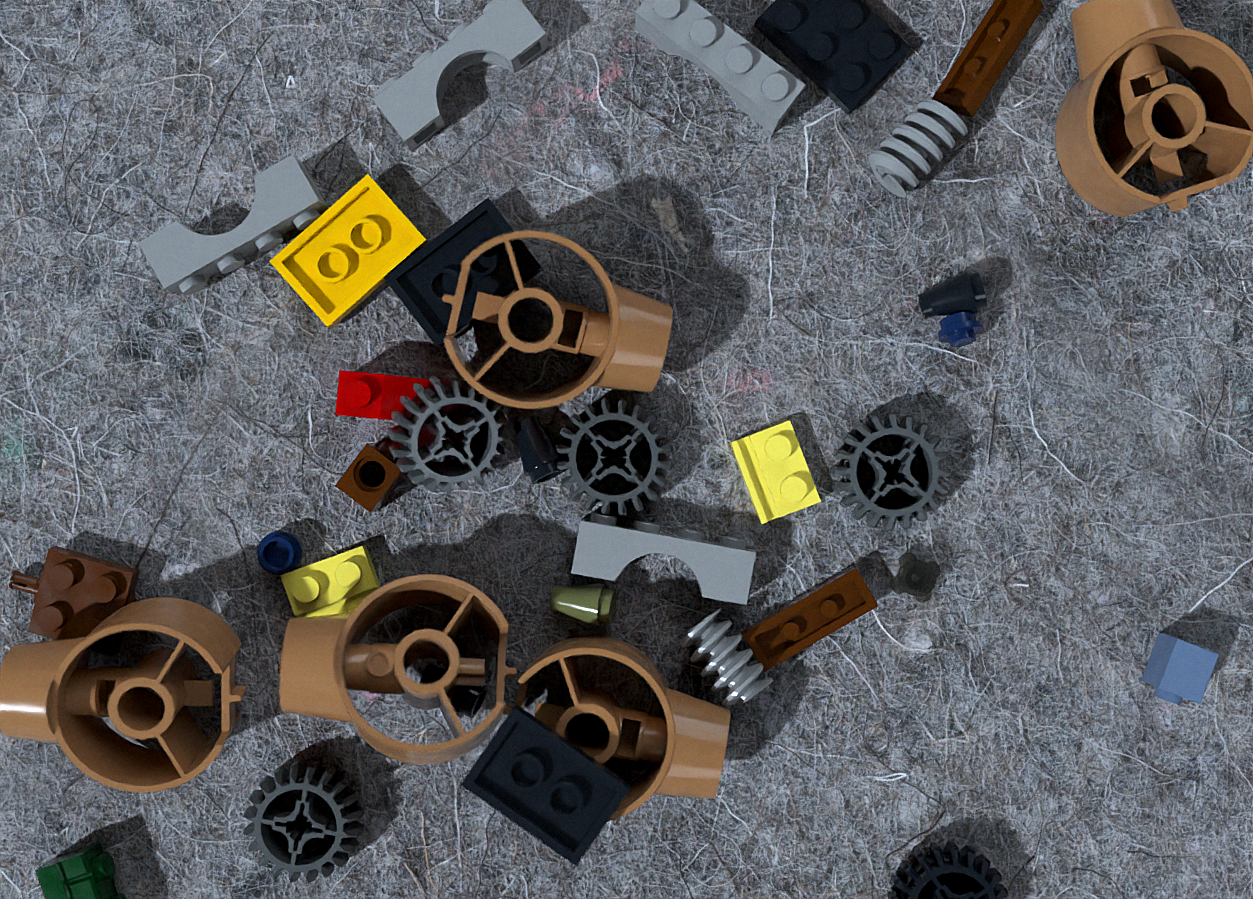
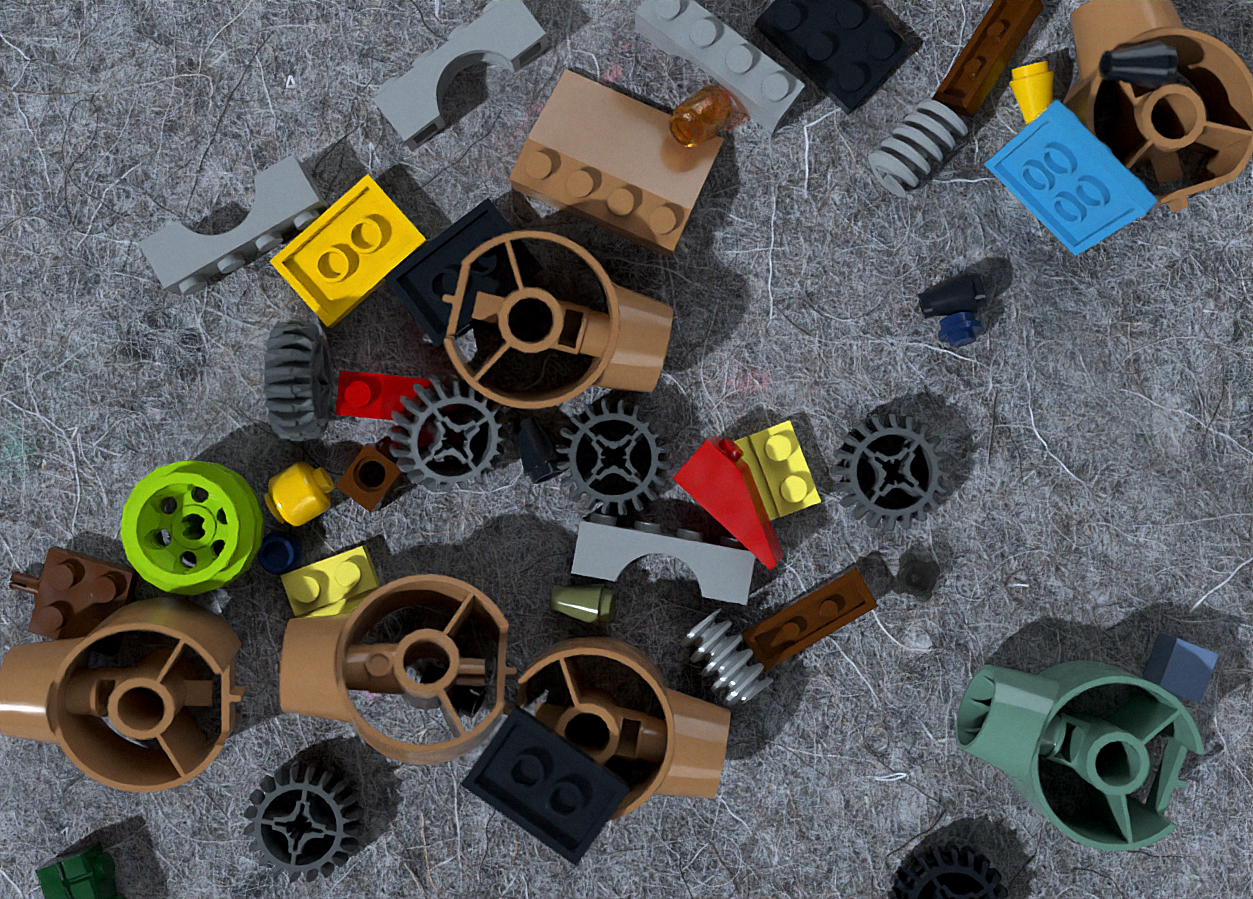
(229, 514): none -> lime wheel
(298, 380): none -> dark grey gear
(299, 493): none -> yellow head
(613, 164): none -> medium nougat slope
(701, 116): none -> clear orange brick
(728, 491): none -> red slope
(1015, 716): none -> sand green animal
(1032, 89): none -> yellow cone
(1070, 179): none -> dark azure plate
(1140, 65): none -> black cone

